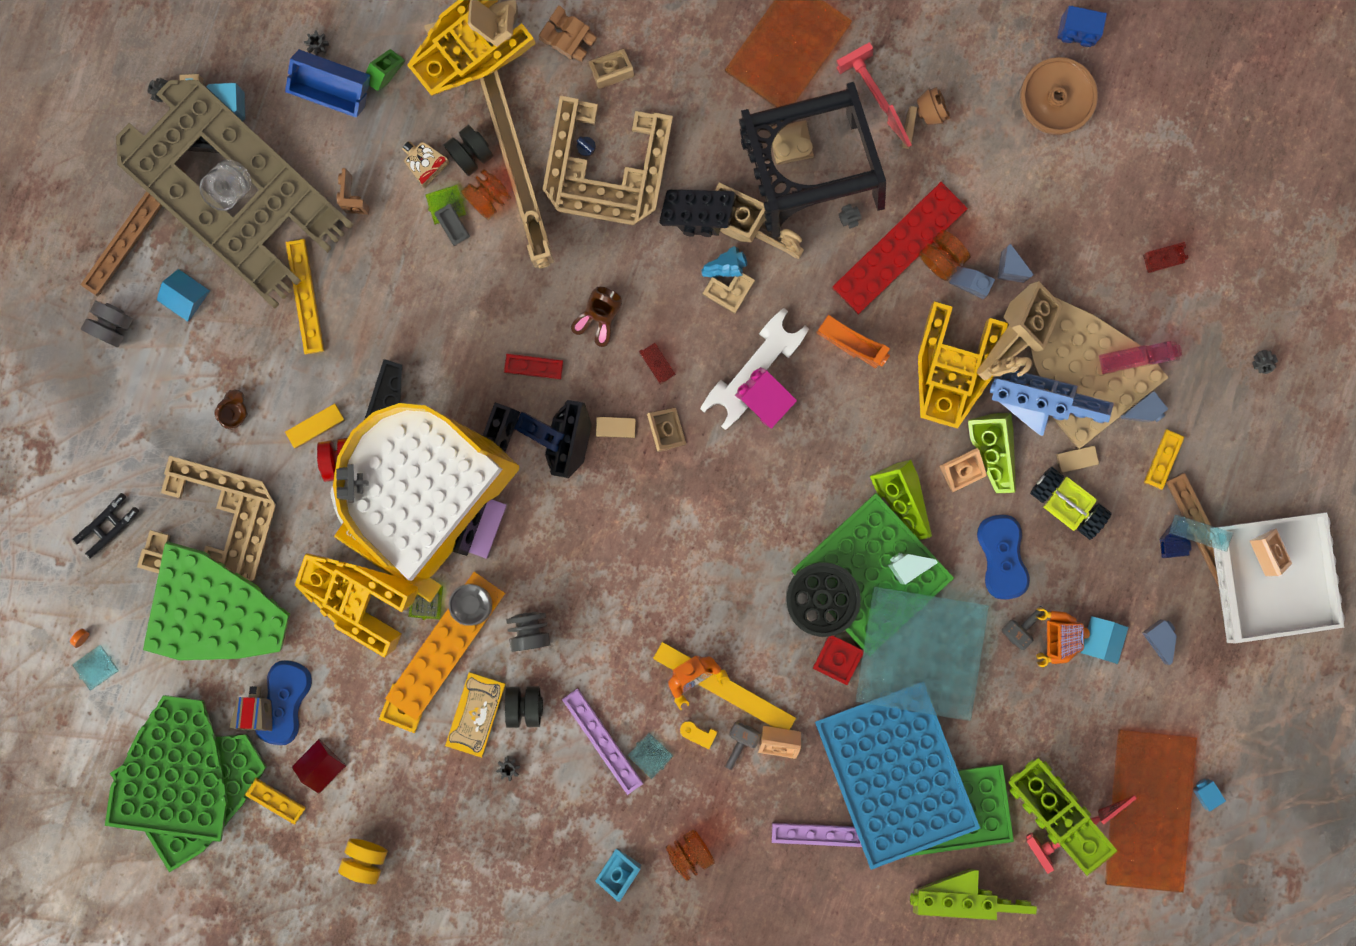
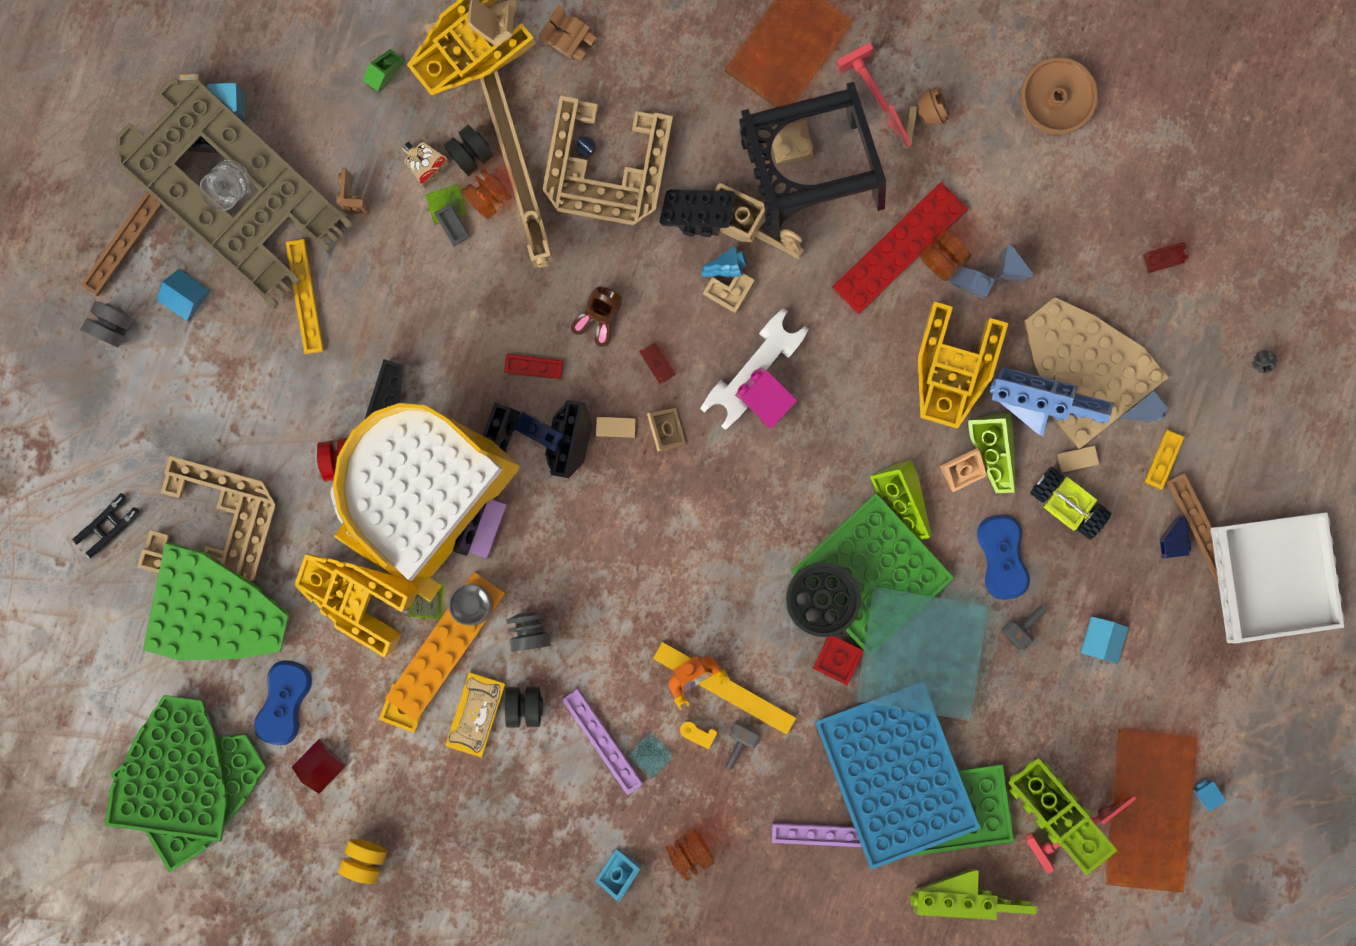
(79, 638): orange tile -> none
(95, 667): clear light blue piece -> none
(154, 87): dark grey gear -> none
(231, 410): reddish brown hair -> none
(252, 712): torso -> none
(275, 801): yellow tile -> none
(313, 47): dark grey gear -> none
(314, 426): yellow tile -> none
(327, 83): blue piece -> none
(347, 473): dark grey hips -> none
(511, 764): dark grey gear -> none
(611, 68): tan slope -> none
(780, 742): light nougat slope -> none
(850, 216): dark grey gear -> none
(854, 343): orange arch -> none
(909, 566): light aqua slope -> none
(1030, 323): tan slope -> none
(1064, 637): orange torso -> none
(1081, 26): blue brick -> none
(1140, 357): clear pink arch -> none
(1162, 639): sand blue slope -> none
(1201, 532): clear light blue plate -> none
(1271, 553): light nougat slope -> none

